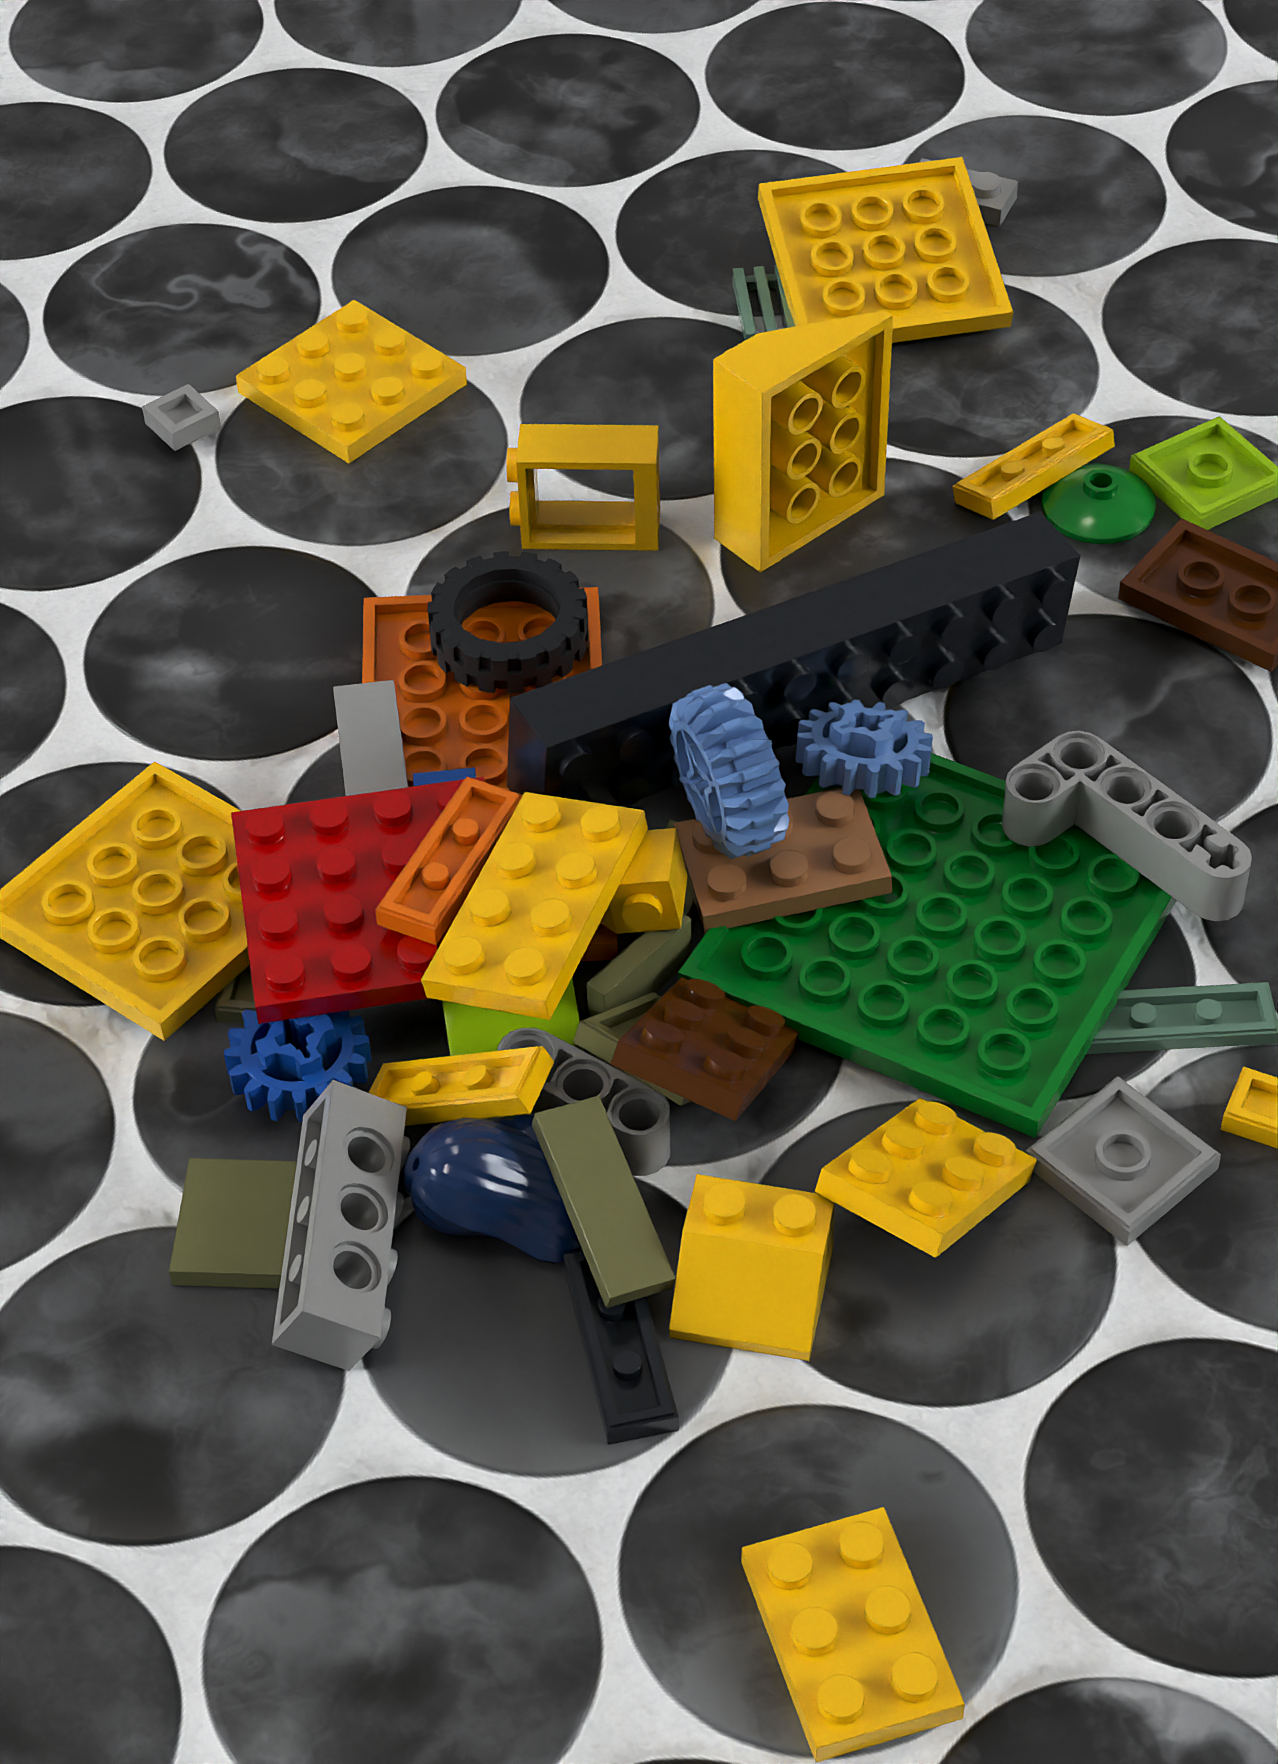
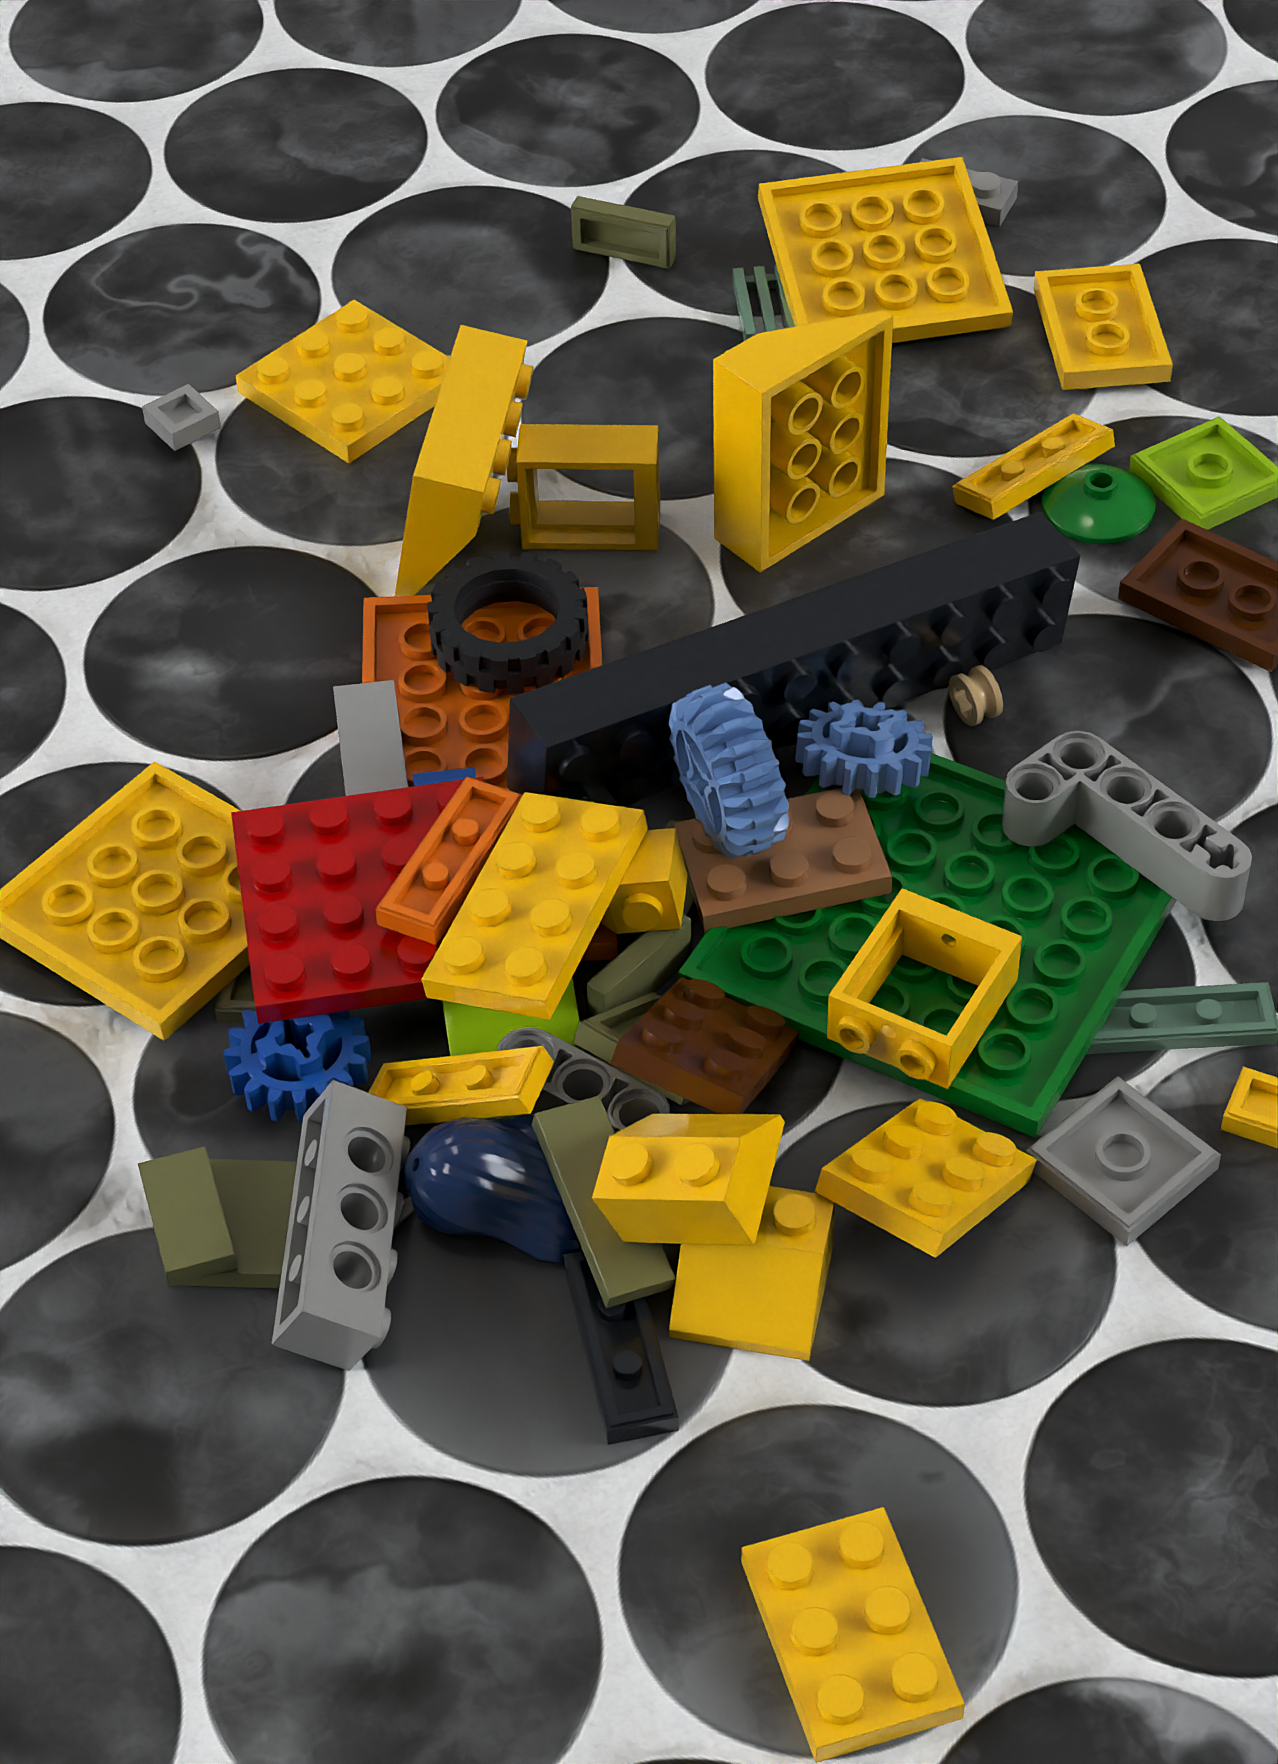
(187, 1216): none -> olive tile
(463, 452): none -> yellow slope
(623, 232): none -> olive tile
(689, 1177): none -> yellow slope
(920, 931): none -> yellow window
(975, 695): none -> tan bush
(1102, 327): none -> yellow plate

